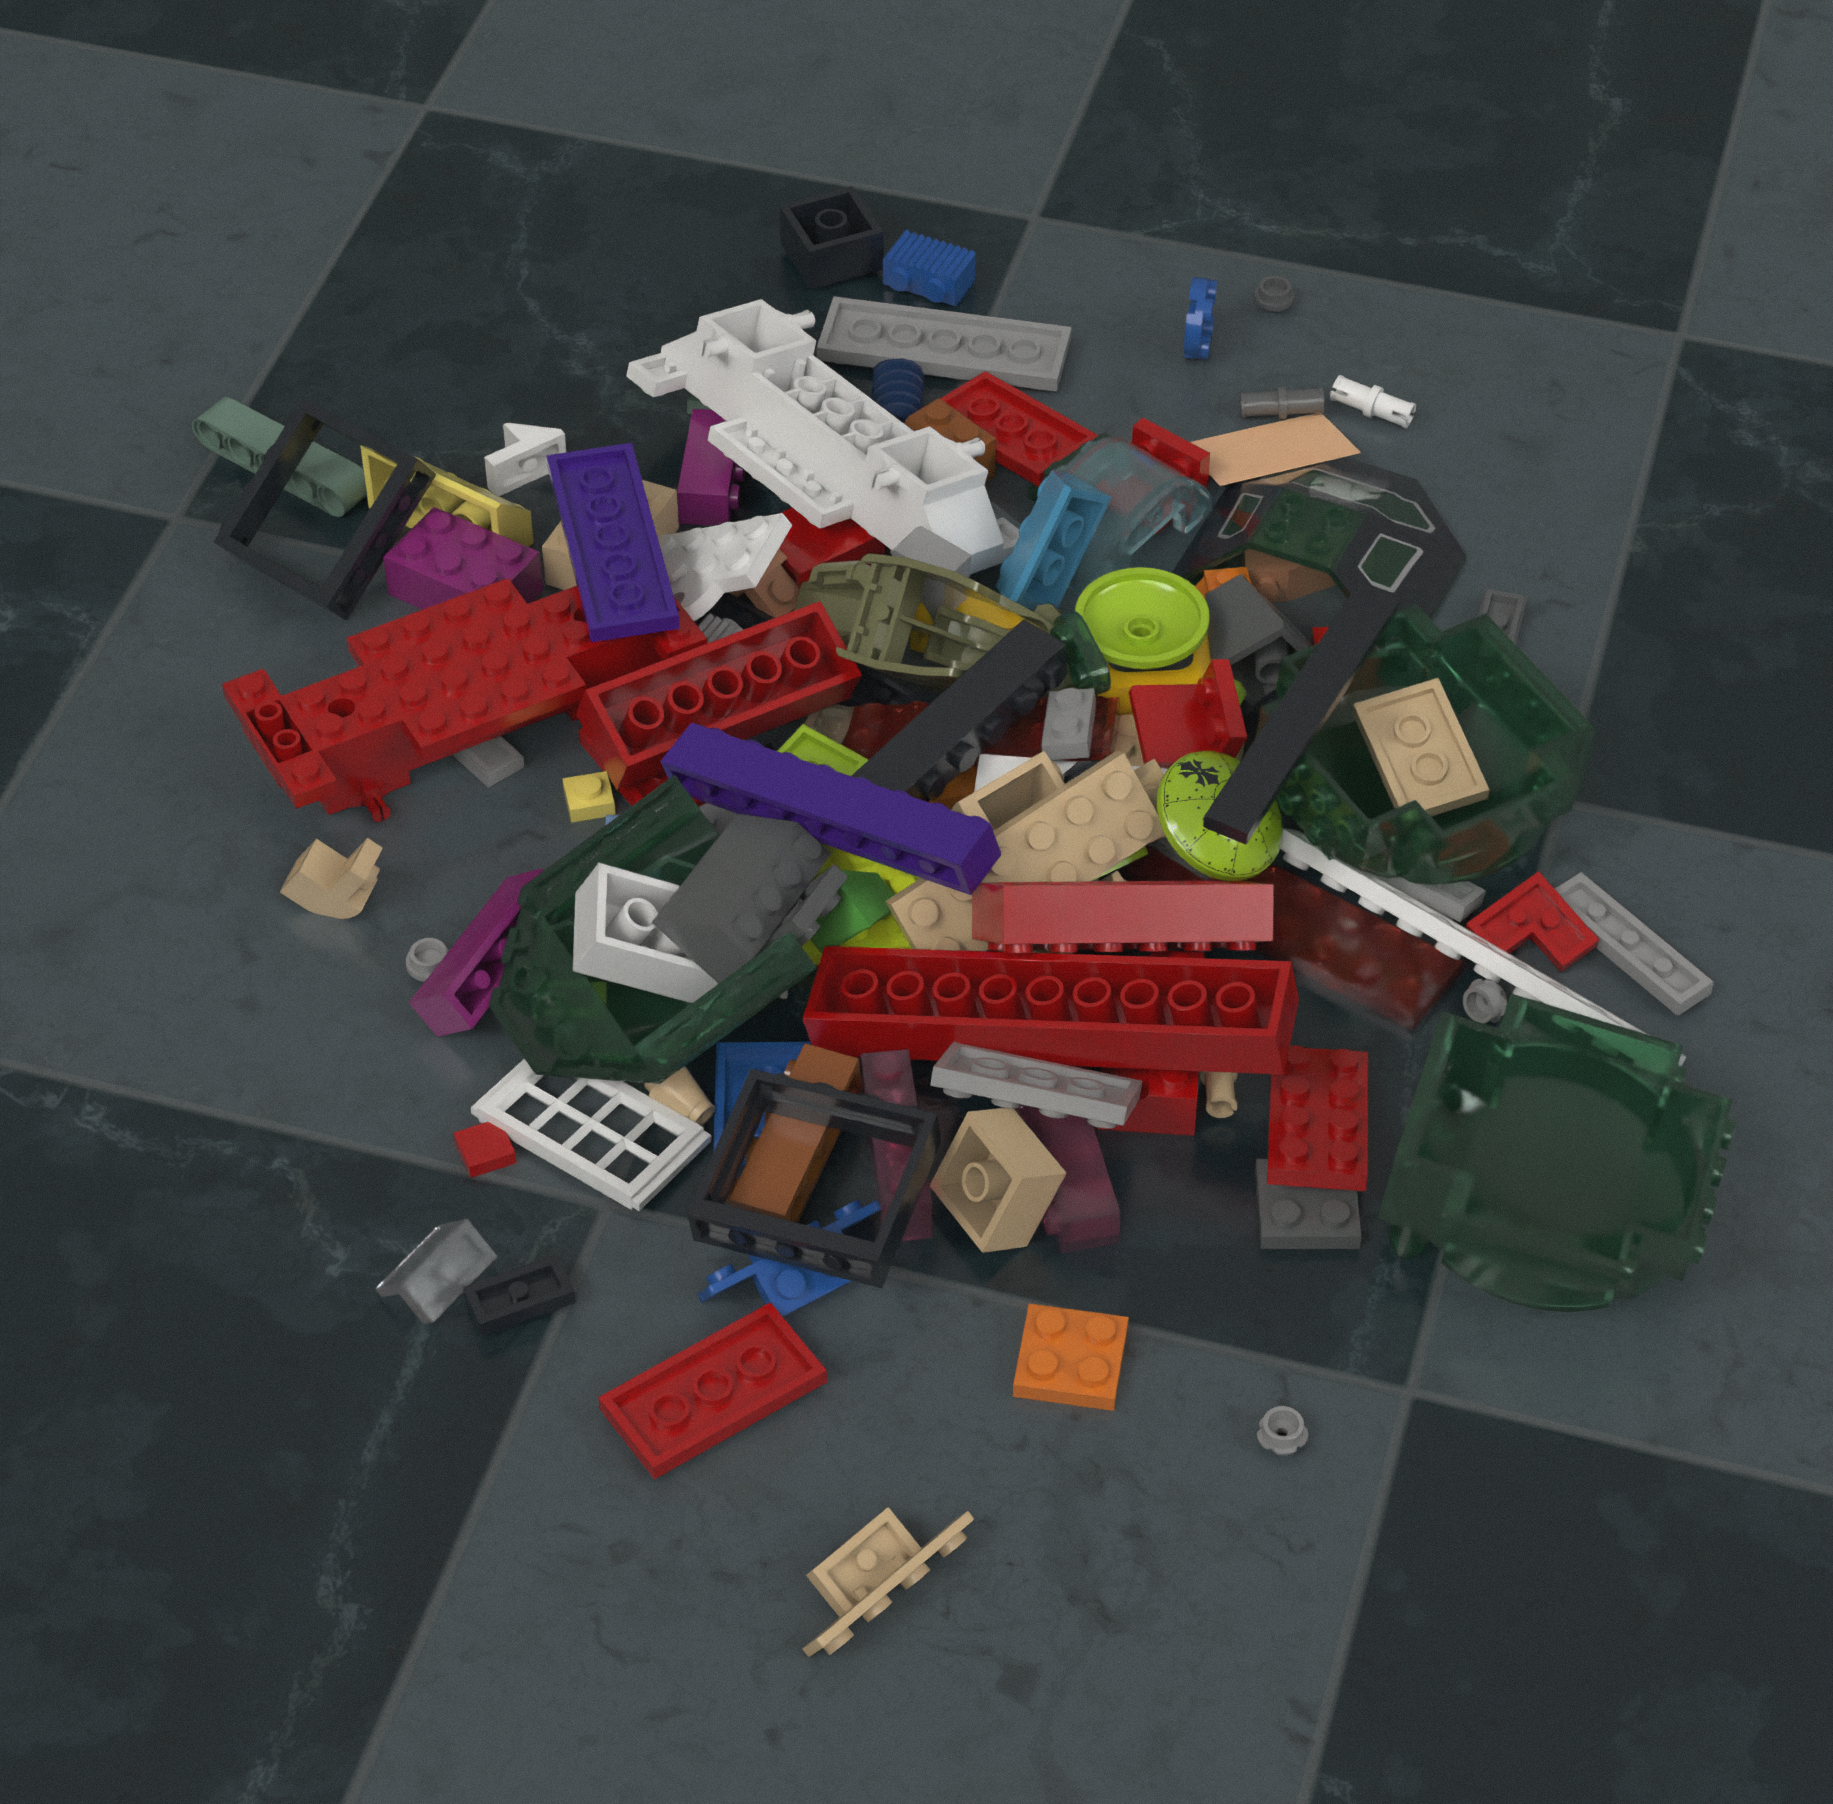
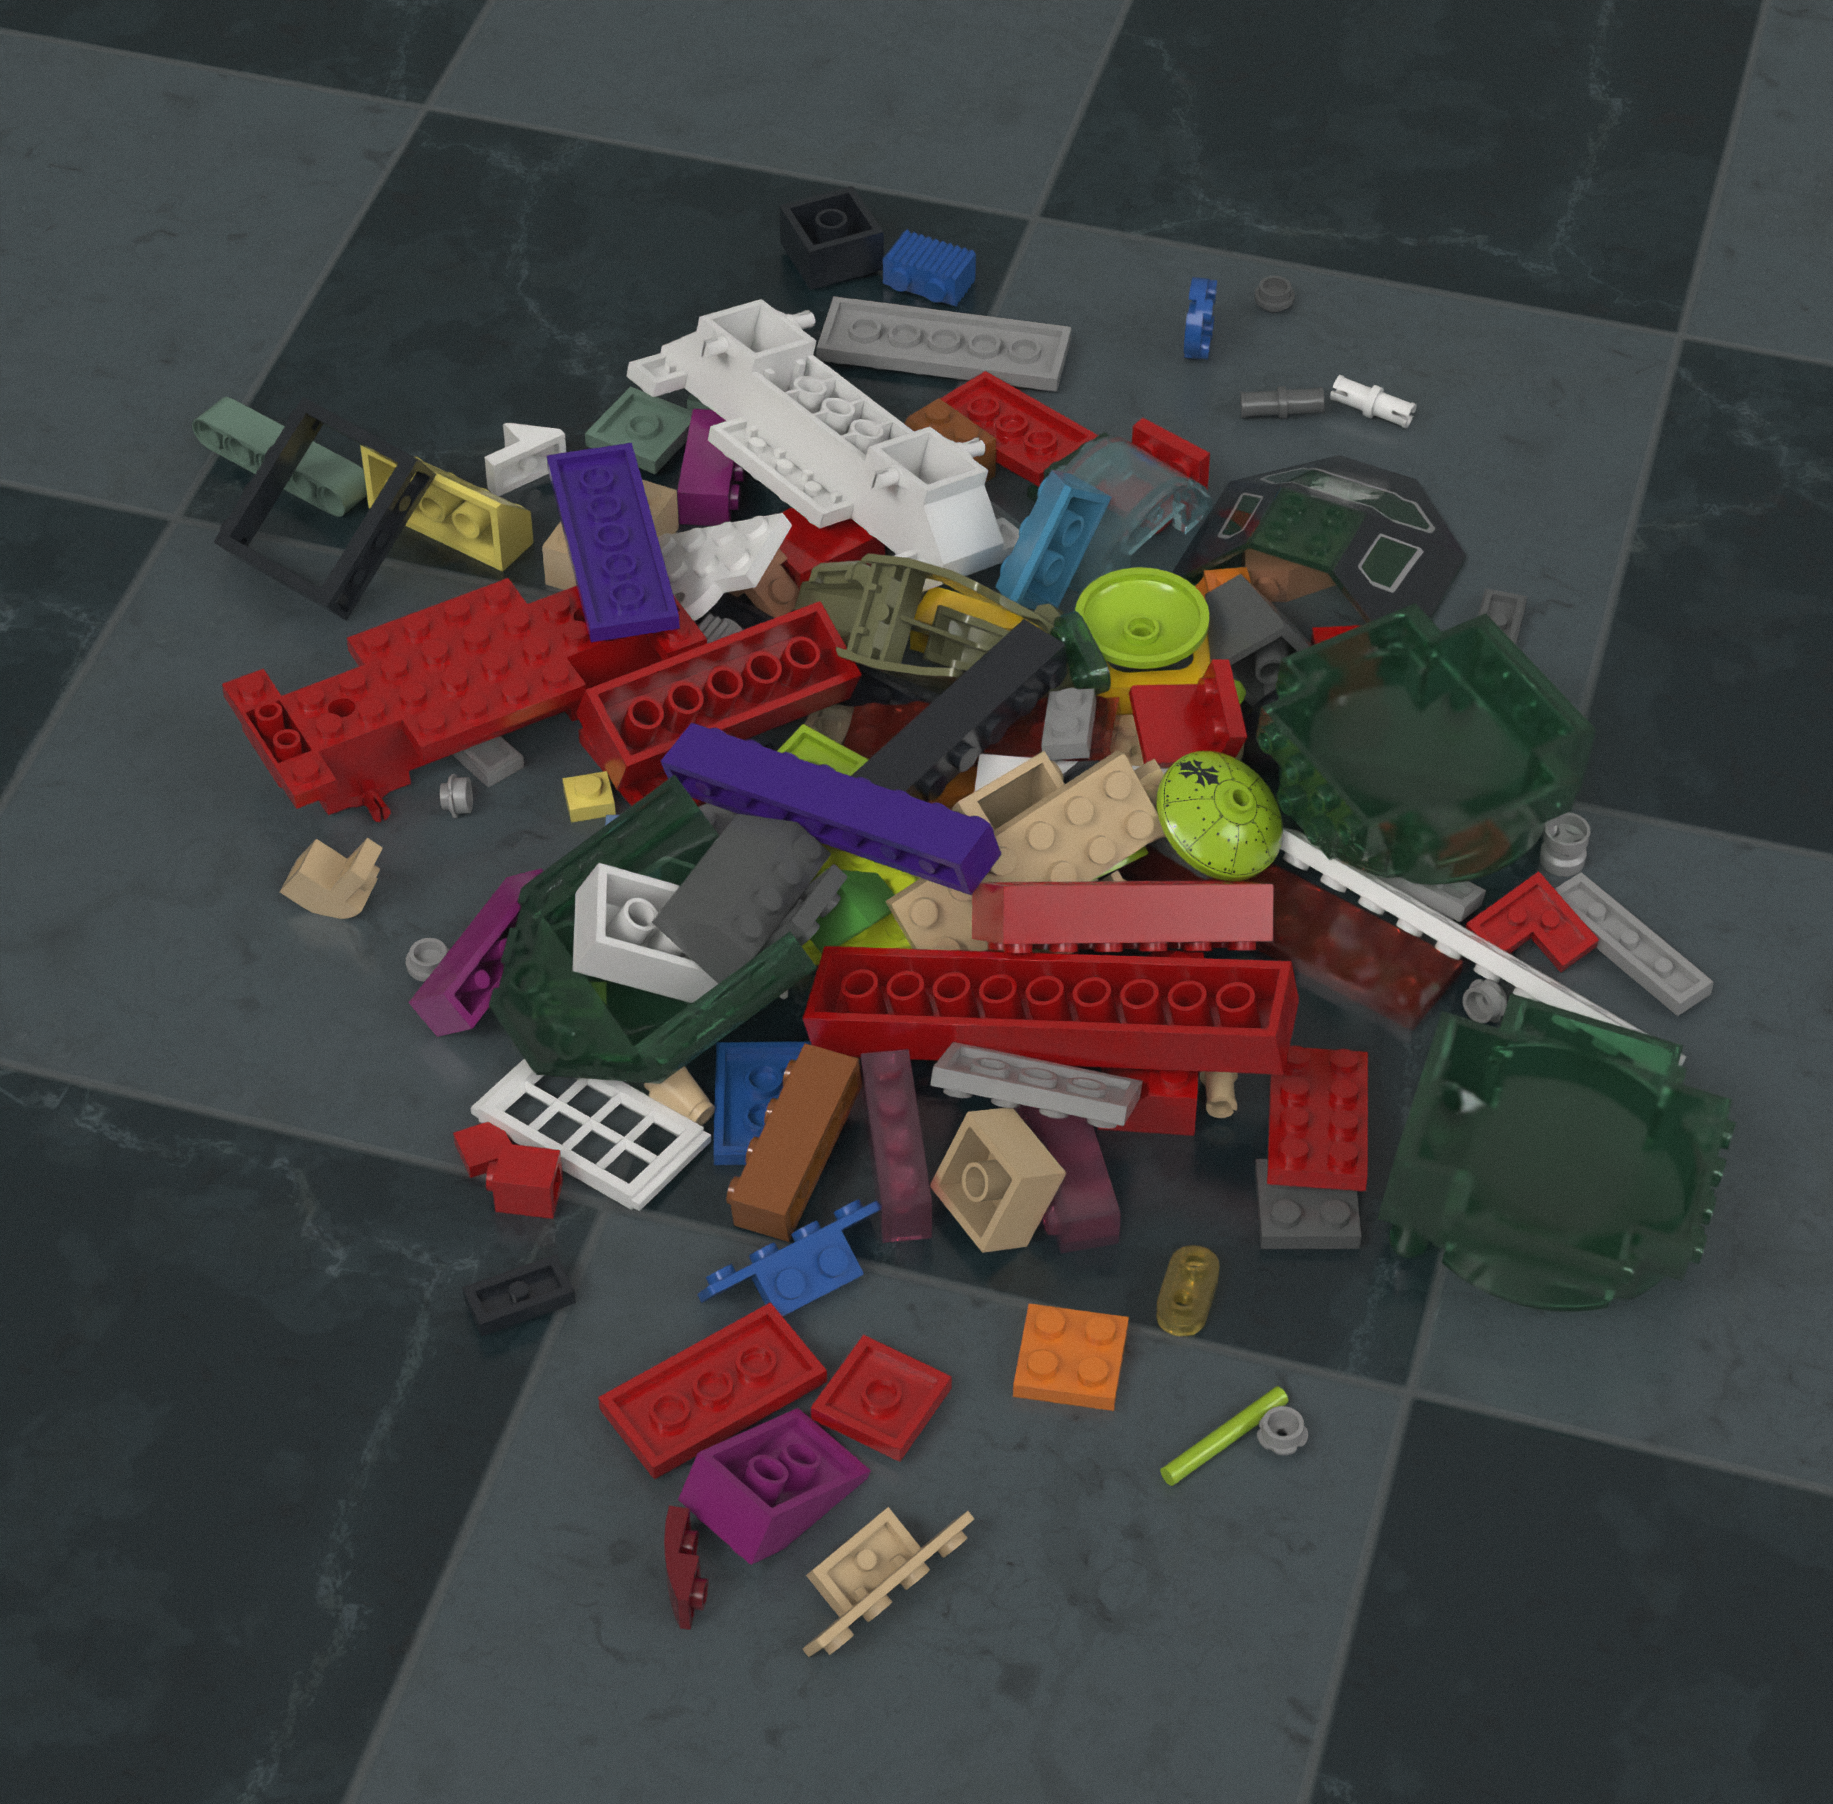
(439, 1269): clear panel -> none
(453, 557): magenta brick -> none
(457, 795): none -> light grey plate
(526, 1180): none -> red brick
(647, 422): none -> sand green plate
(684, 1580): none -> dark red slope
(770, 1484): none -> magenta slope
(797, 1243): black window -> none
(881, 1398): none -> red plate
(898, 387): dark blue piece -> none
(934, 550): light grey slope -> none
(1189, 1286): none -> clear yellow plate
(1222, 1436): none -> lime bar
(1274, 448): light nougat sticker -> none
(1301, 714): black tile -> none
(1420, 748): tan plate -> none
(1565, 845): none -> light grey wheel

